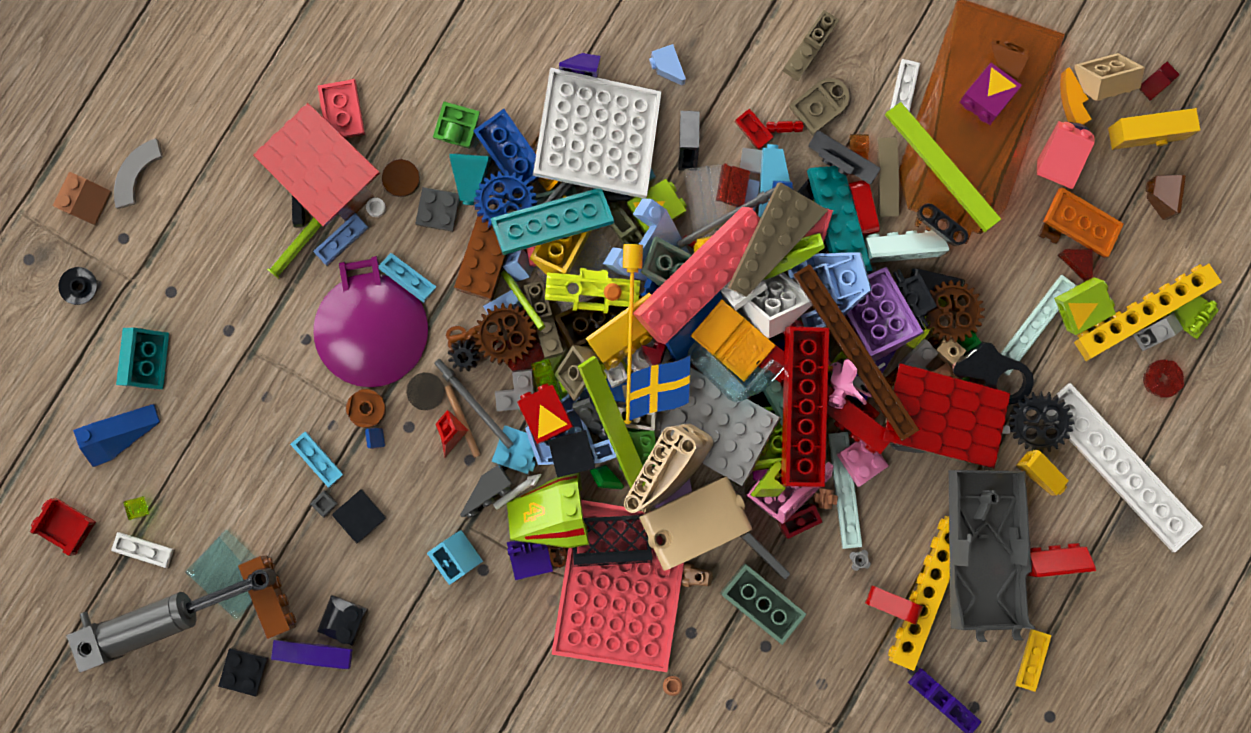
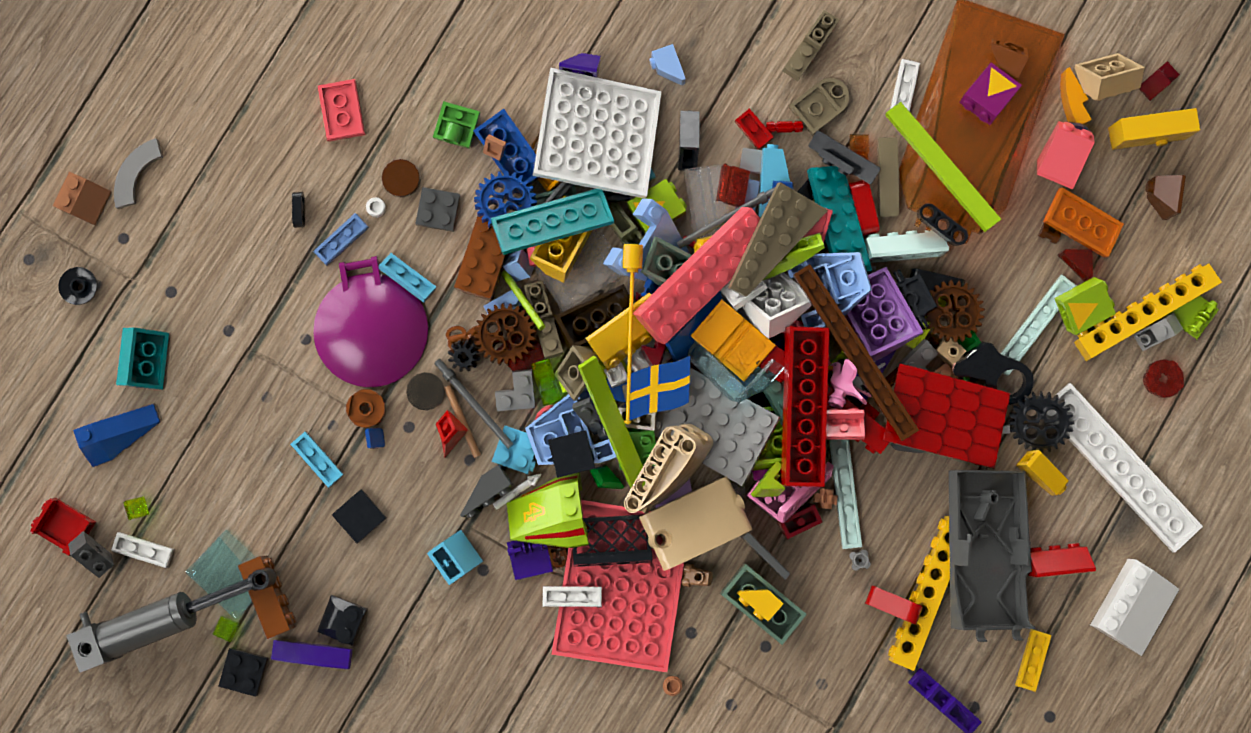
(91, 554): none -> dark grey brick
(226, 628): none -> clear neon green plate
(295, 247): lime axle -> none
(318, 166): piece -> none
(323, 503): dark grey tile -> none
(468, 173): teal slope -> none
(494, 147): none -> nougat plate
(545, 413): red brick -> none
(572, 596): none -> white tile
(591, 283): neon yellow piece -> none
(762, 601): none -> yellow slope
(845, 424): none -> coral bracket
(861, 463): bright pink plate -> none
(1135, 606): none -> white slope

